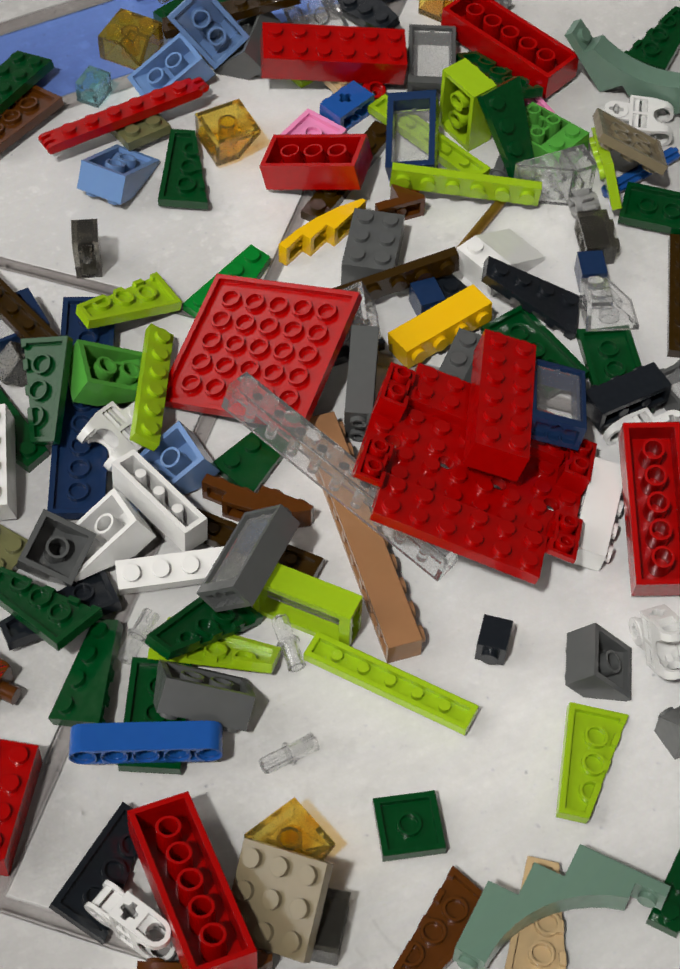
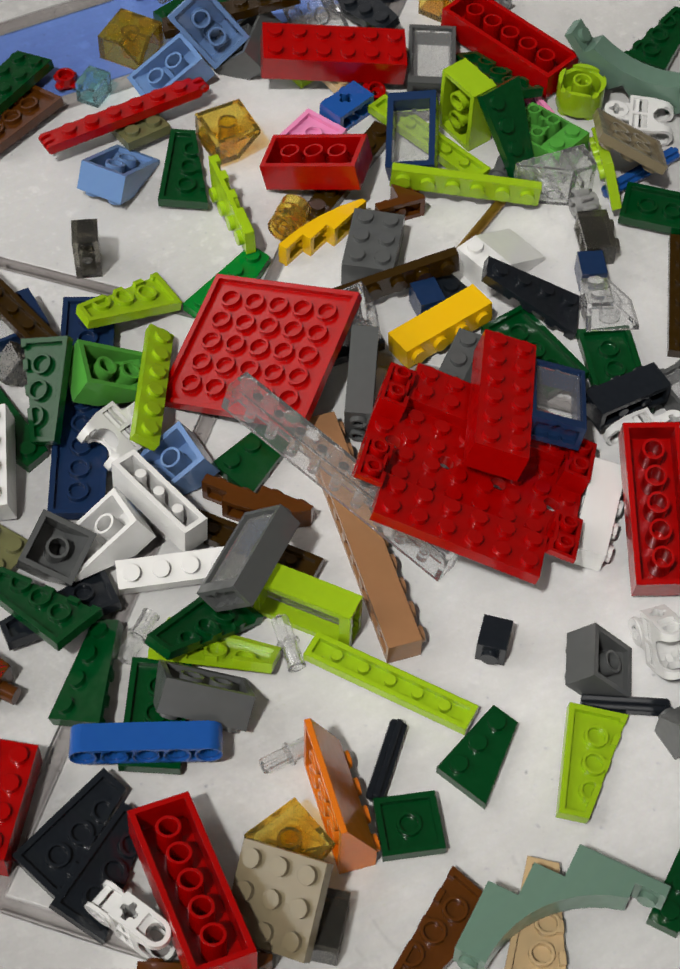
(65, 79): none -> red plate
(68, 835): none -> black wing
(229, 206): none -> lime wing
(289, 216): none -> clear yellow wheel
(338, 799): none -> orange slope
(386, 759): none -> black axle
(479, 756): none -> dark green wing
(580, 91): none -> lime brick
(626, 704): none -> black axle

